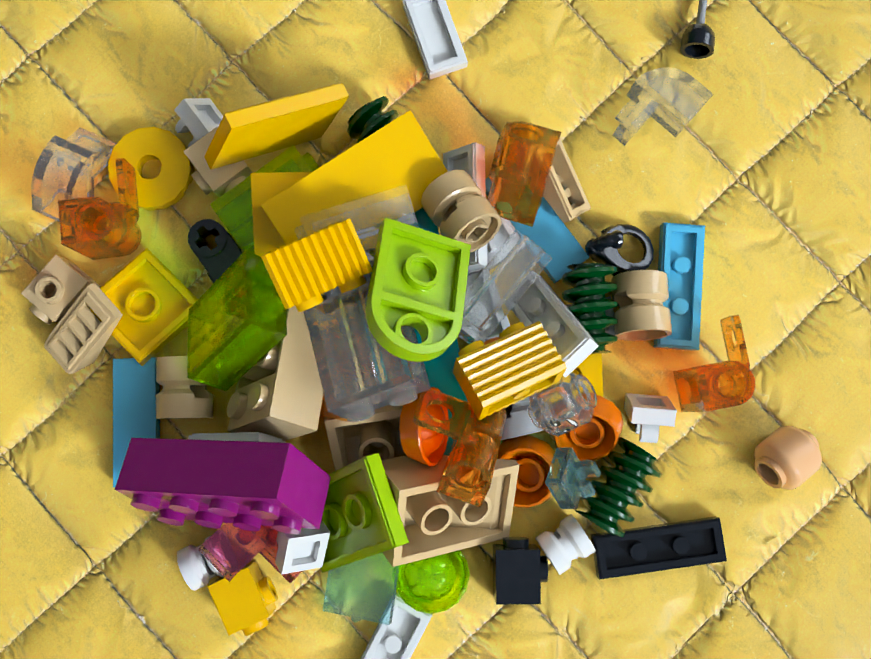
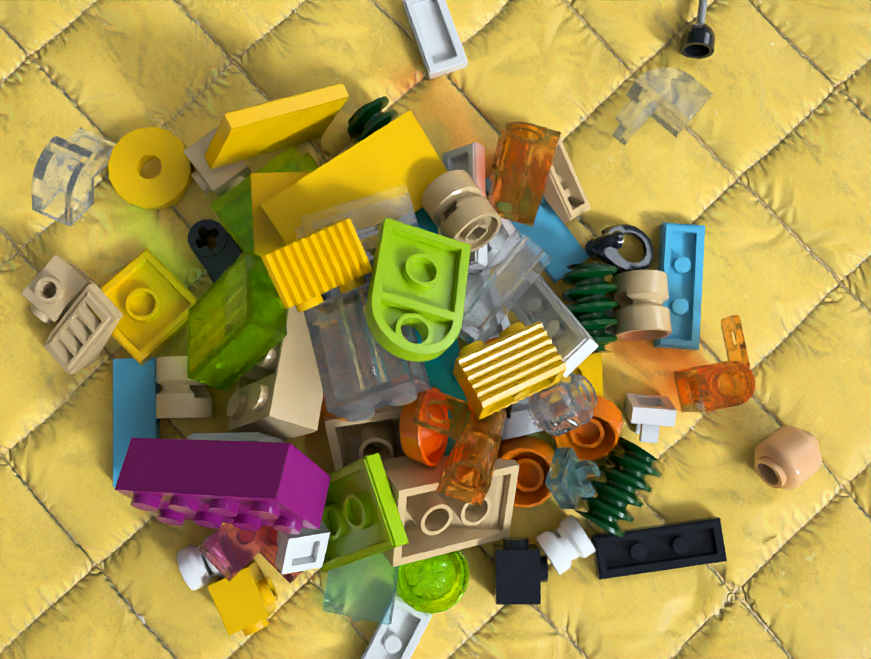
(101, 227): clear orange piece -> none
(197, 116): white tile -> none

